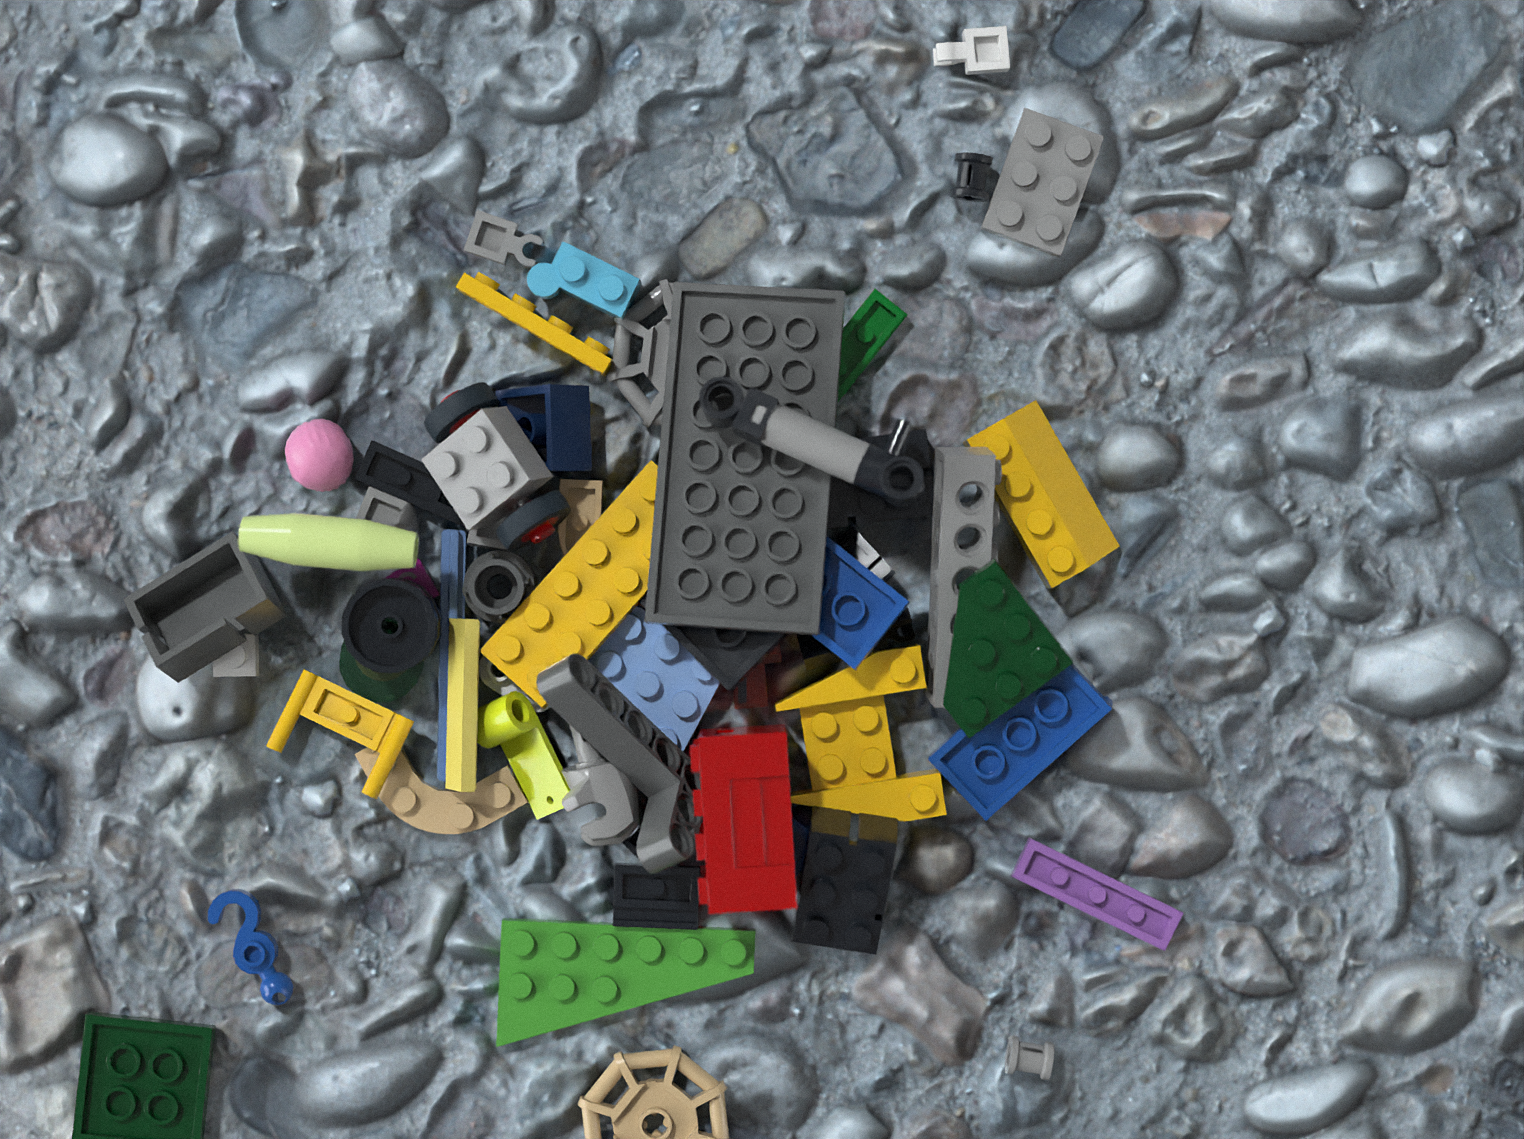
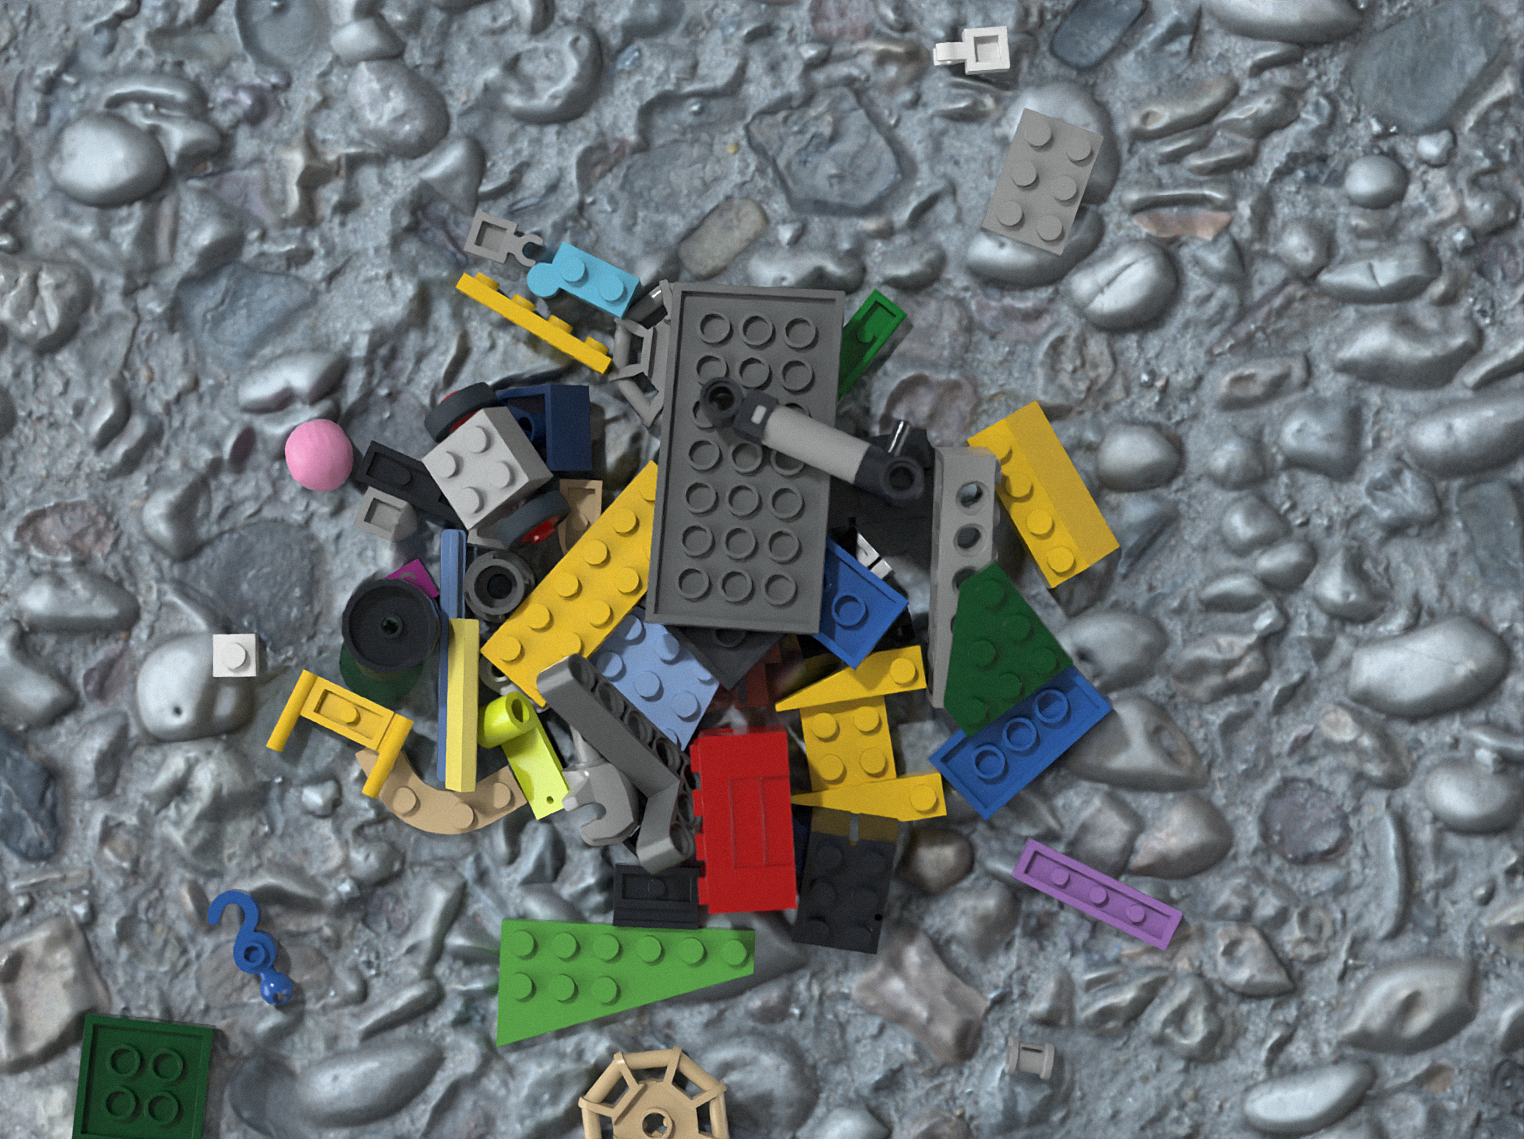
(204, 608): dark grey piece -> none
(328, 542): yellowish green plate -> none
(976, 190): black bush -> none

